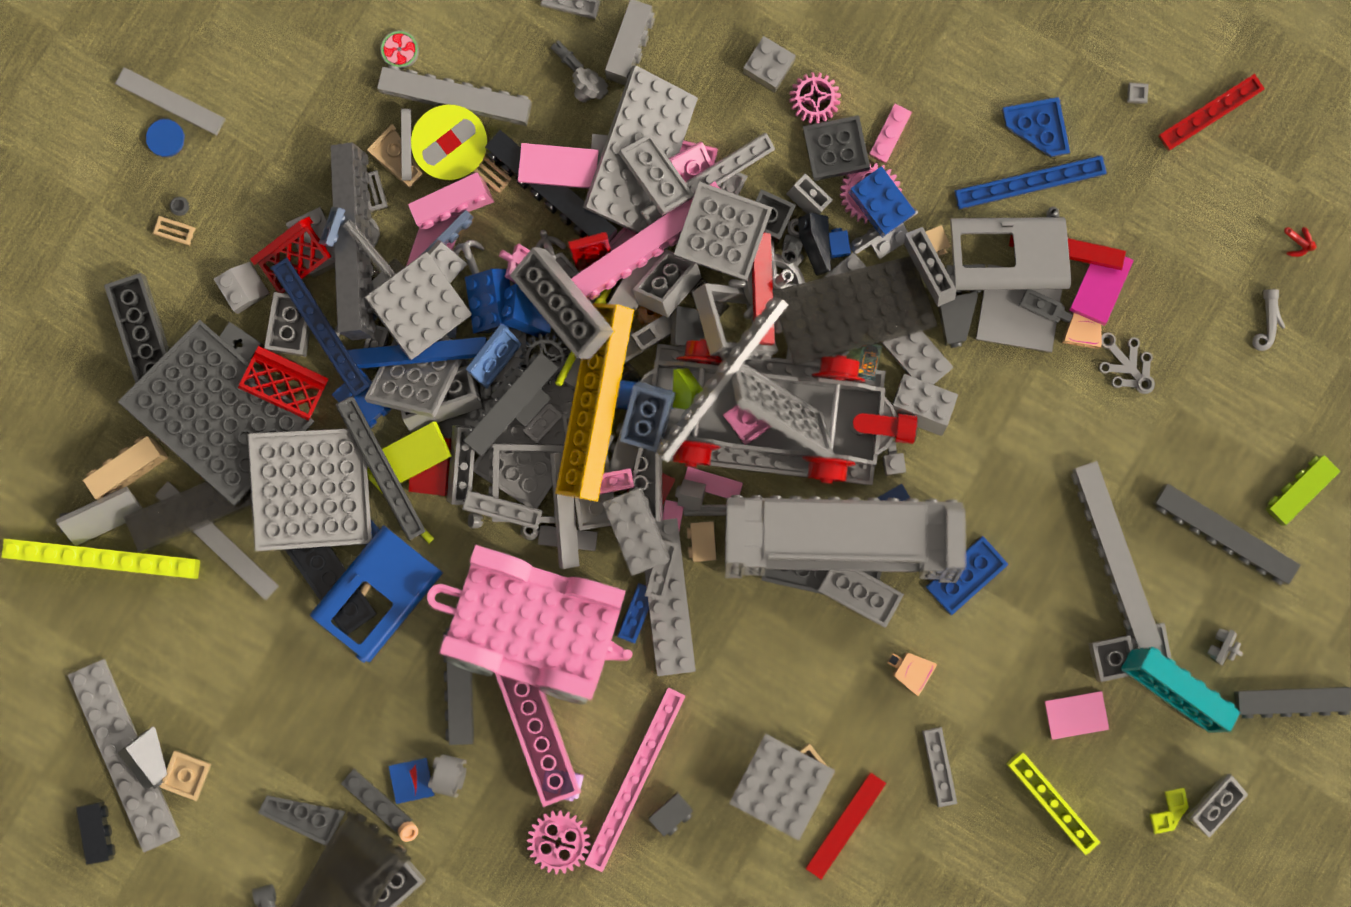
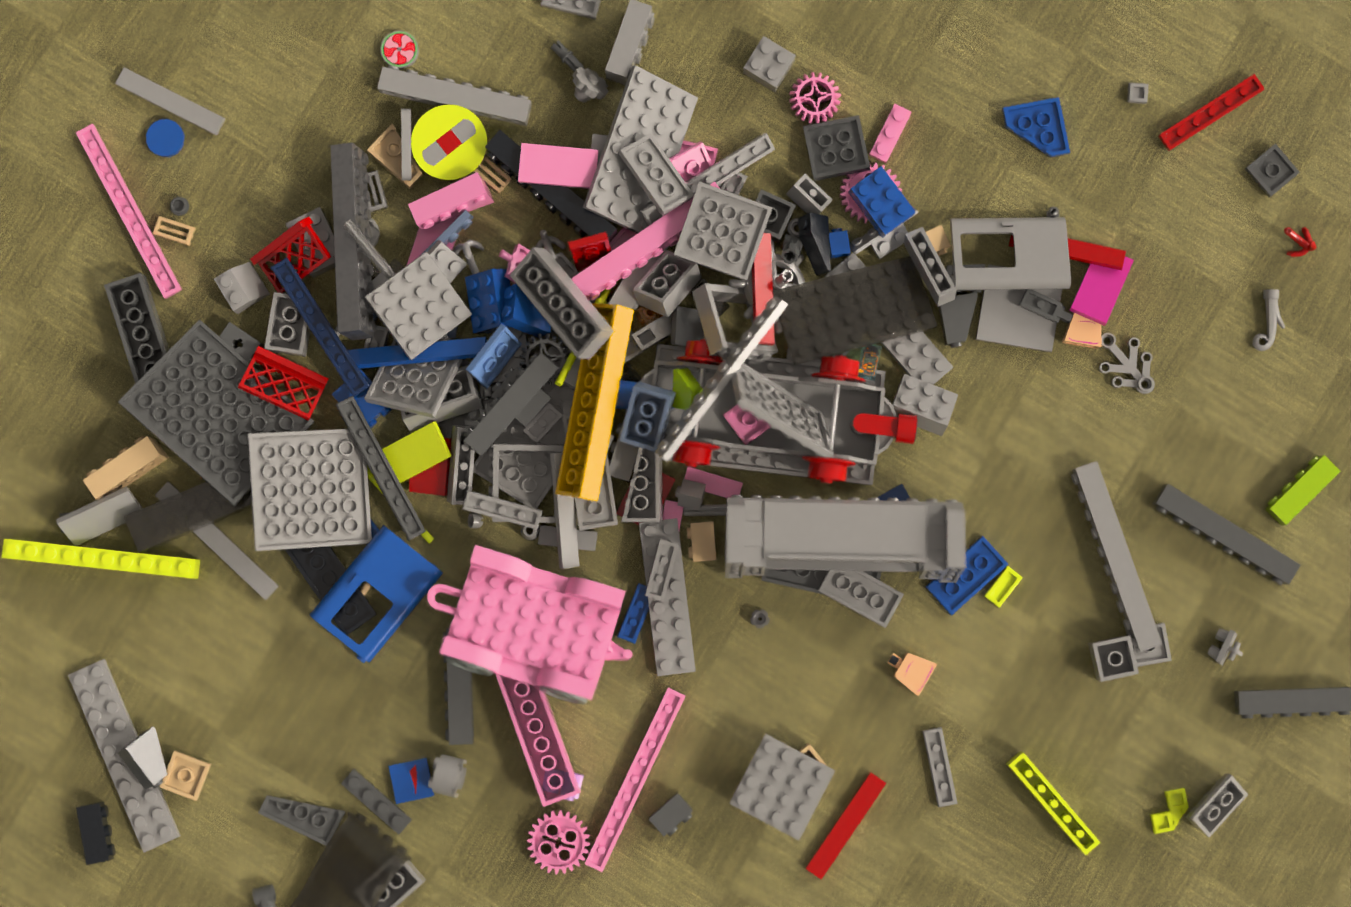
(129, 211): none -> bright pink plate
(334, 221): sand blue plate -> none
(407, 831): light nougat tile -> none
(616, 481): bright pink plate -> none
(636, 531): light grey brick -> none
(754, 619): none -> flat silver plate
(893, 462): light grey brick -> none
(1003, 586): none -> neon yellow tile
(1030, 182): blue tile -> none
(1076, 715): bright pink tile -> none
(1180, 690): teal brick -> none
(1272, 170): none -> dark grey plate

